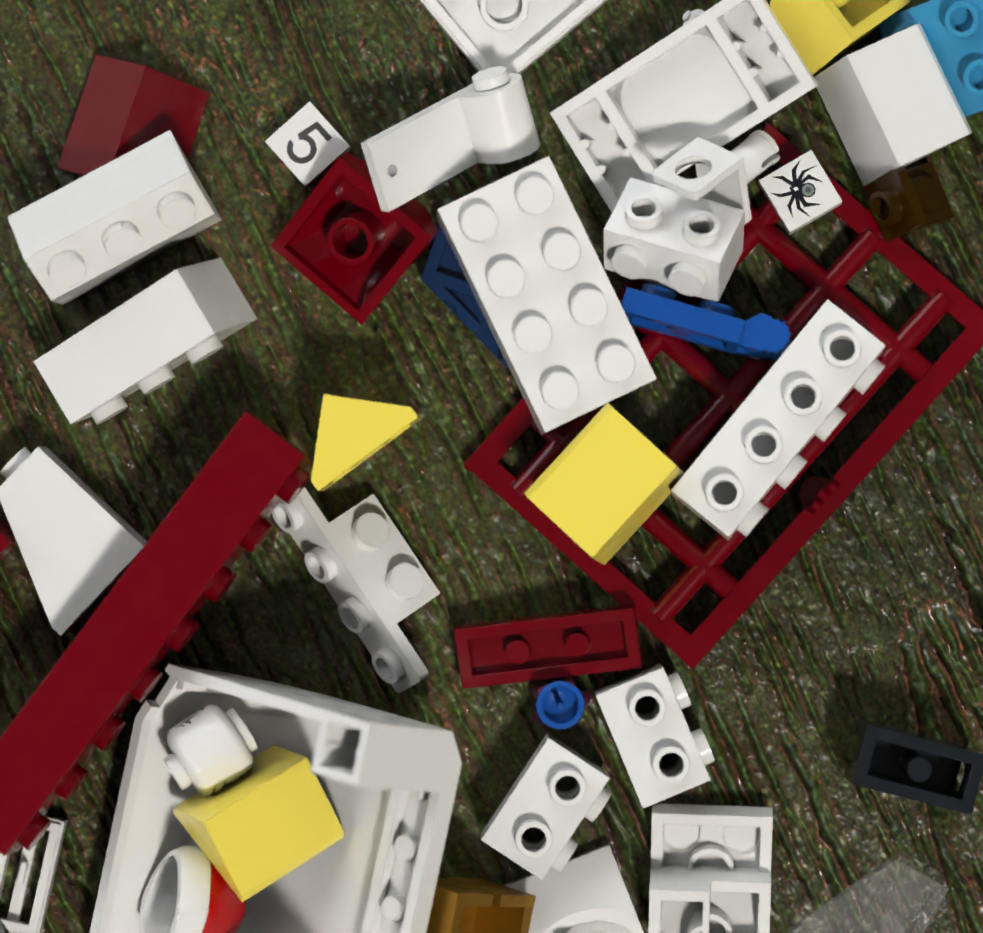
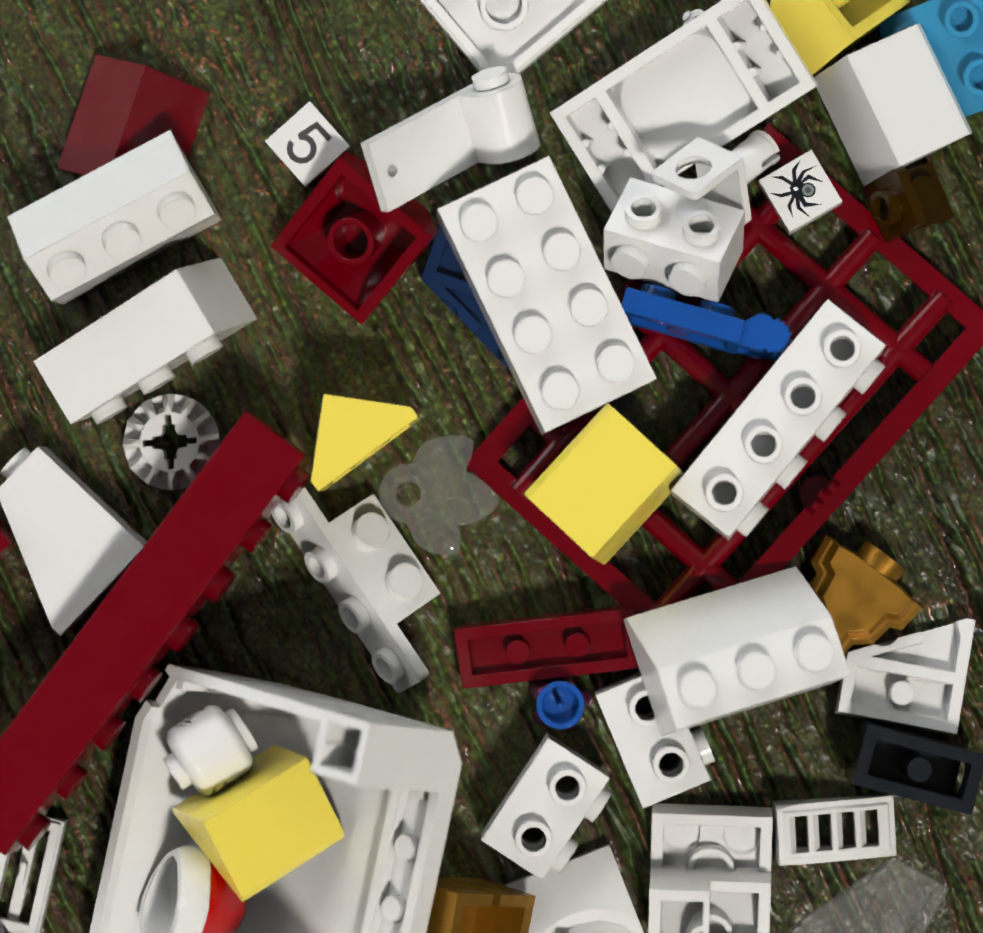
(150, 421): none -> white gear
(447, 494): none -> clear plate
(735, 650): none -> white slope
(785, 834): none -> white slope
(861, 591): none -> pearl gold rock
(910, 679): none -> white wing

